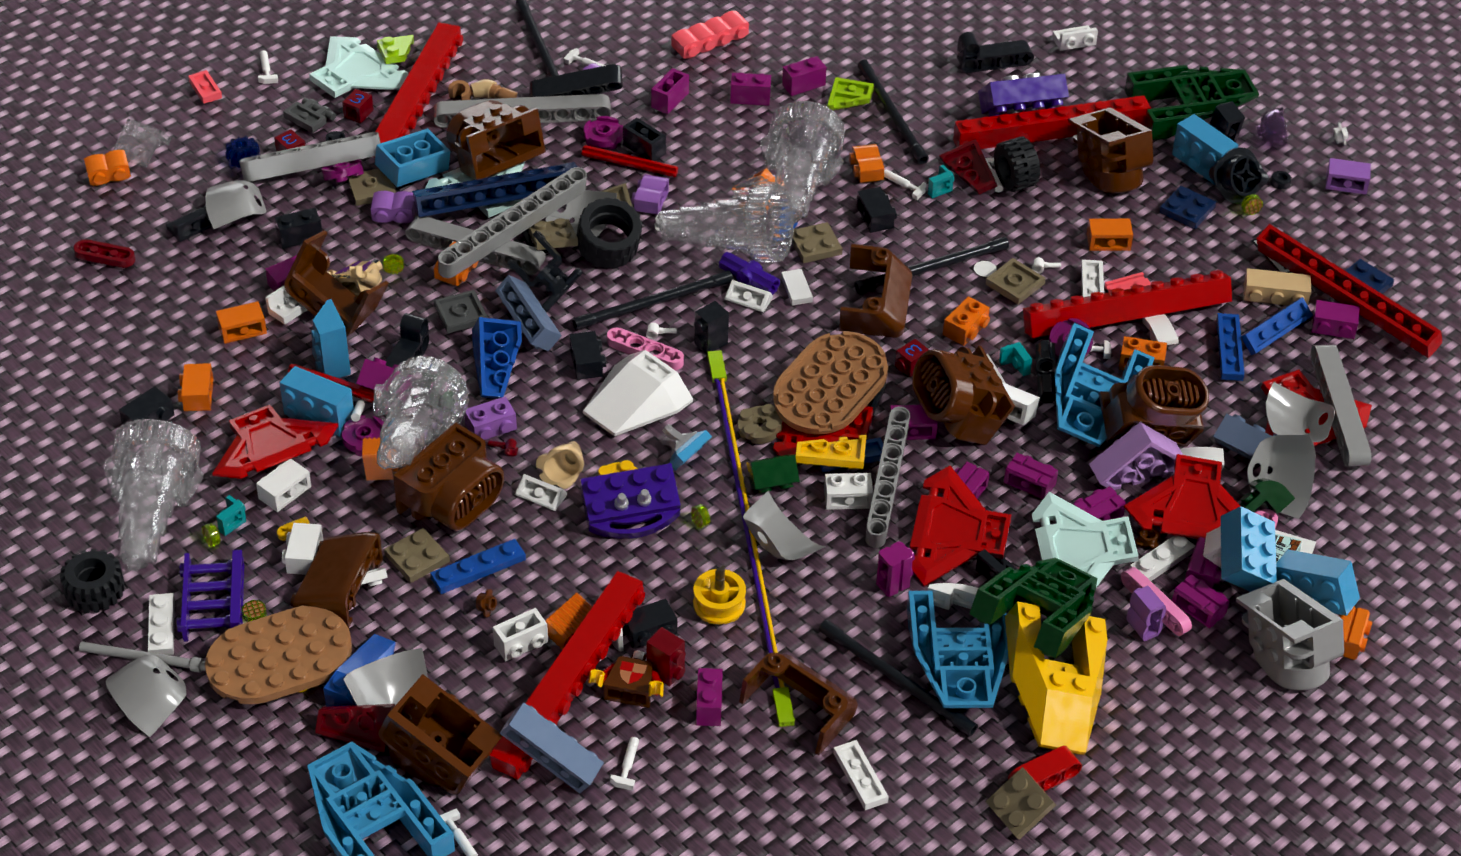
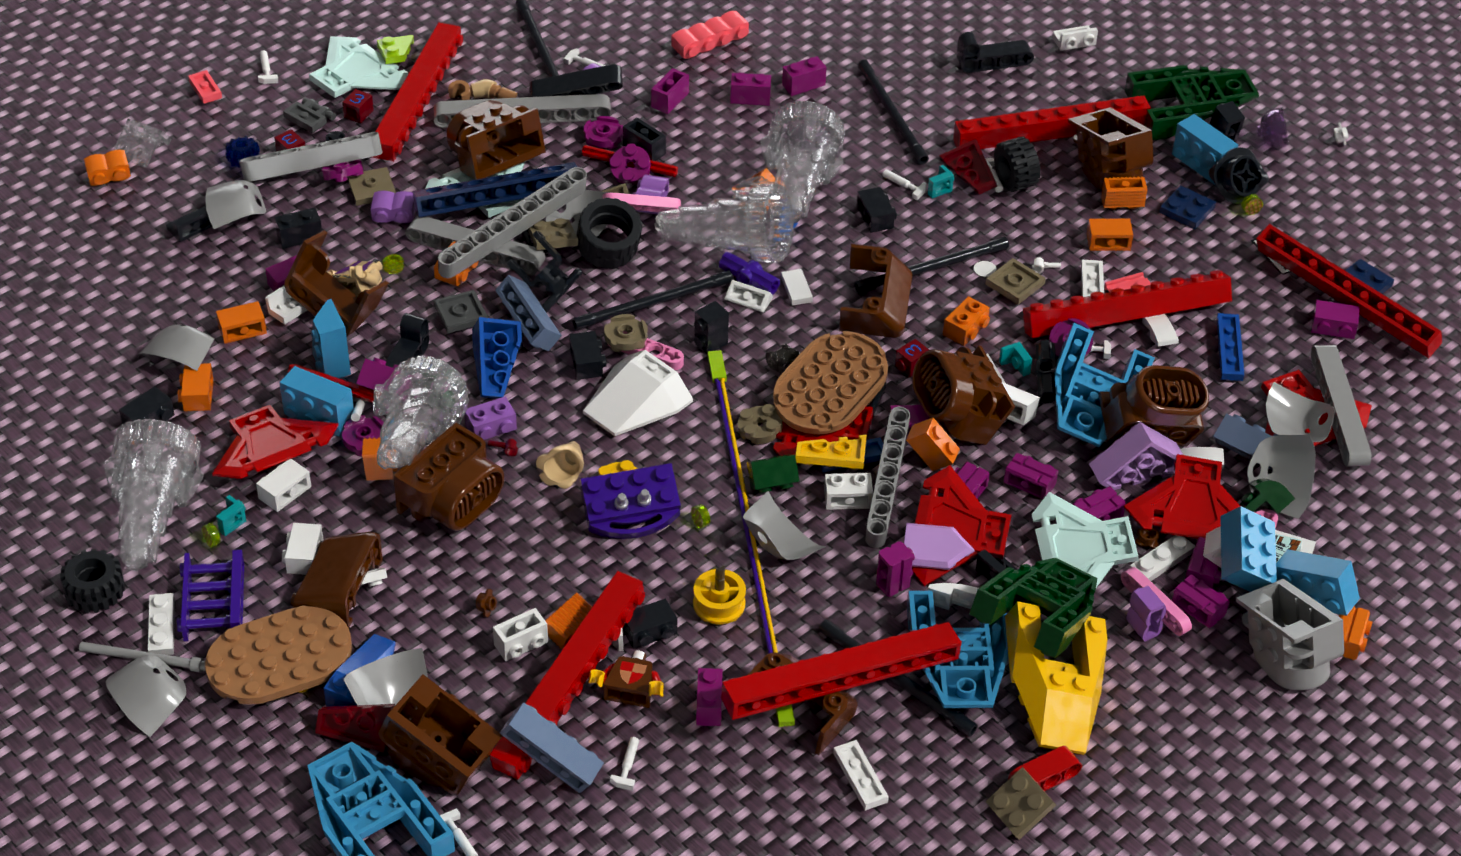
(104, 253): dark red plate -> none
(180, 344): none -> light grey piece
(253, 610): tile -> none
(283, 530): yellow arm -> none
(412, 157): dark azure brick -> none
(417, 555): dark tan plate -> none
(477, 566): blue plate -> none
(540, 492): white slope -> none
(619, 341): none -> dark tan plate
(628, 154): none -> magenta plate
(646, 202): none -> bright pink beam
(654, 329): white hand -> none
(667, 655): dark red brick -> none
(683, 445): piece -> none
(781, 358): none -> clear smoke piece
(816, 242): dark tan plate -> none
(840, 670): none -> red brick
(849, 93): lime wing -> none
(867, 163): orange brick -> none
(932, 444): none -> orange brick
(936, 546): none -> lavender tile
(1023, 94): dark purple piece -> none
(1124, 192): none -> orange brick
(1152, 348): orange brick -> none
(1275, 287): tan brick -> none
(1277, 326): blue plate -> none
(1280, 180): black tile -> none
(1348, 176): medium lavender brick -> none

